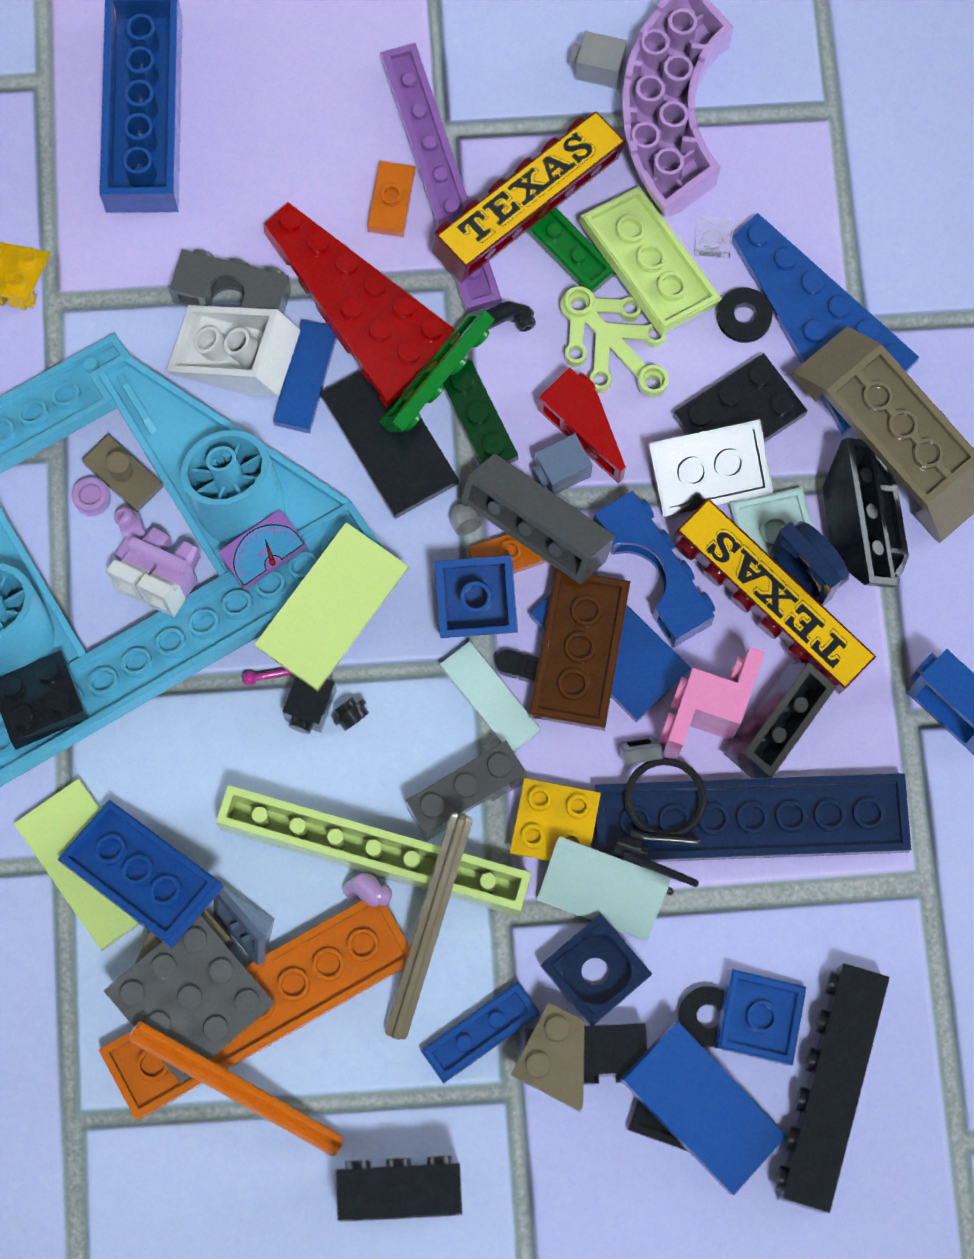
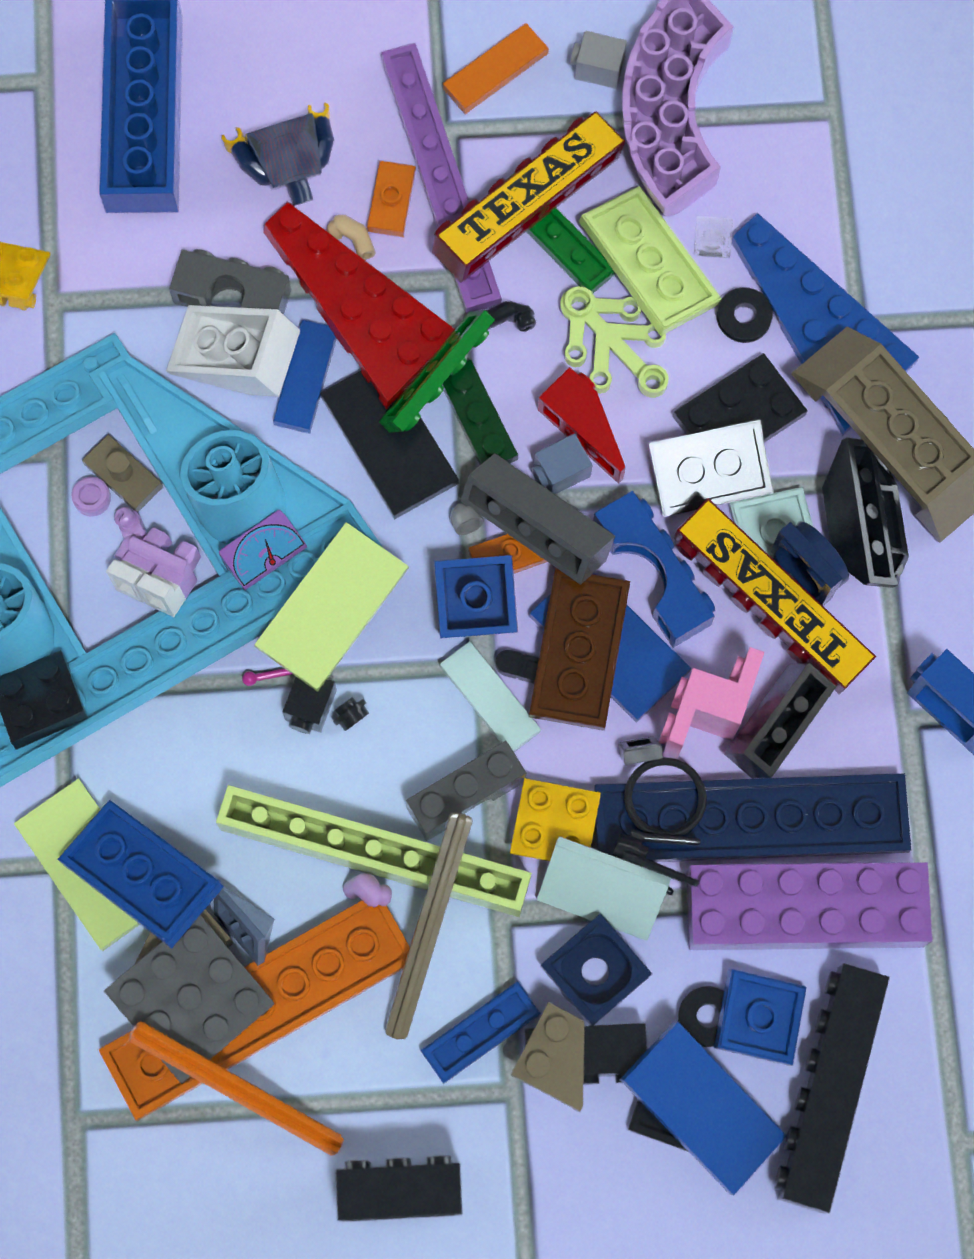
(286, 153): none -> dark blue torso
(355, 231): none -> tan arm
(495, 68): none -> orange tile
(809, 906): none -> medium lavender brick

